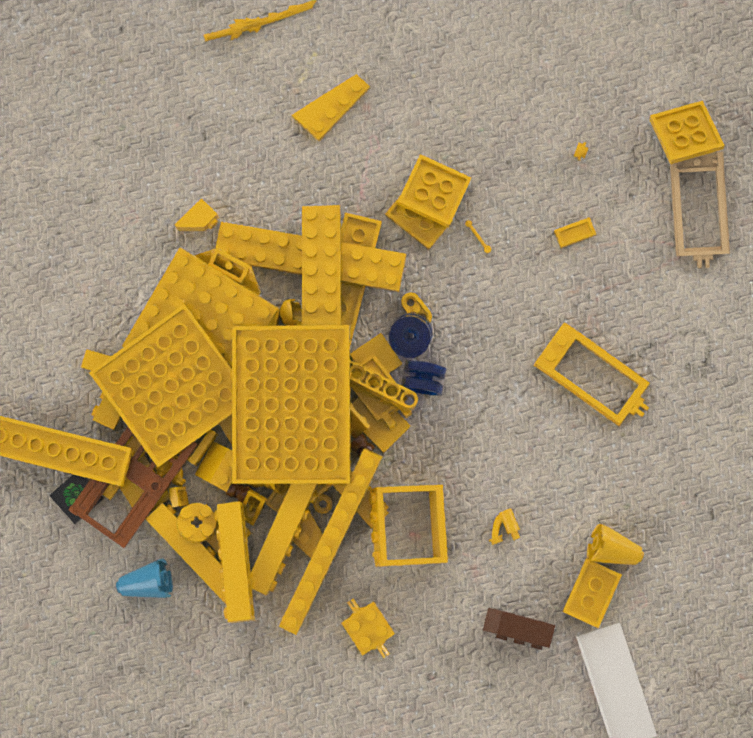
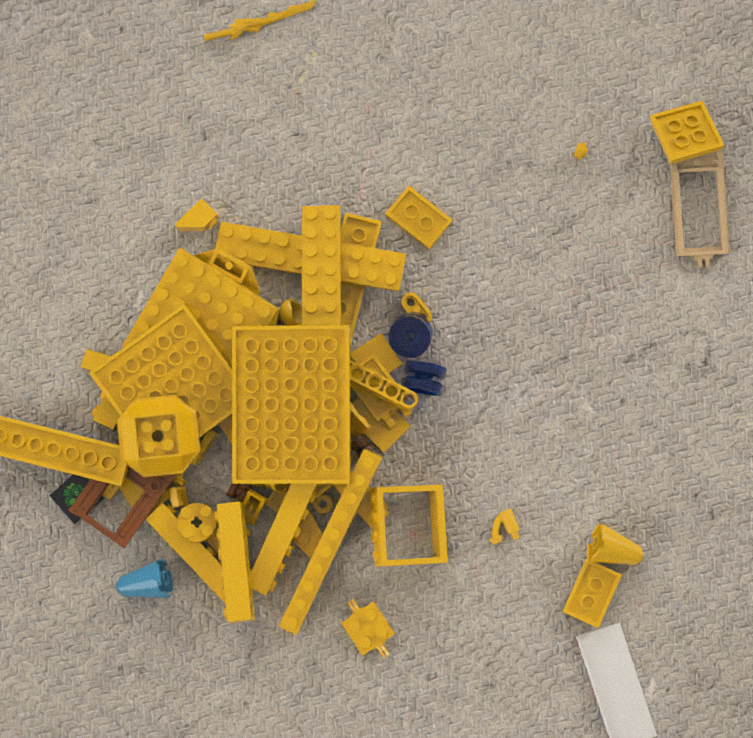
(179, 442): none -> yellow piece
(217, 467): yellow slope -> none
(328, 109): yellow wing -> none
(434, 190): yellow plate -> none
(487, 249): yellow hinge -> none
(519, 628): reddish brown wedge -> none
(557, 350): yellow animal -> none
(575, 232): yellow tile -> none

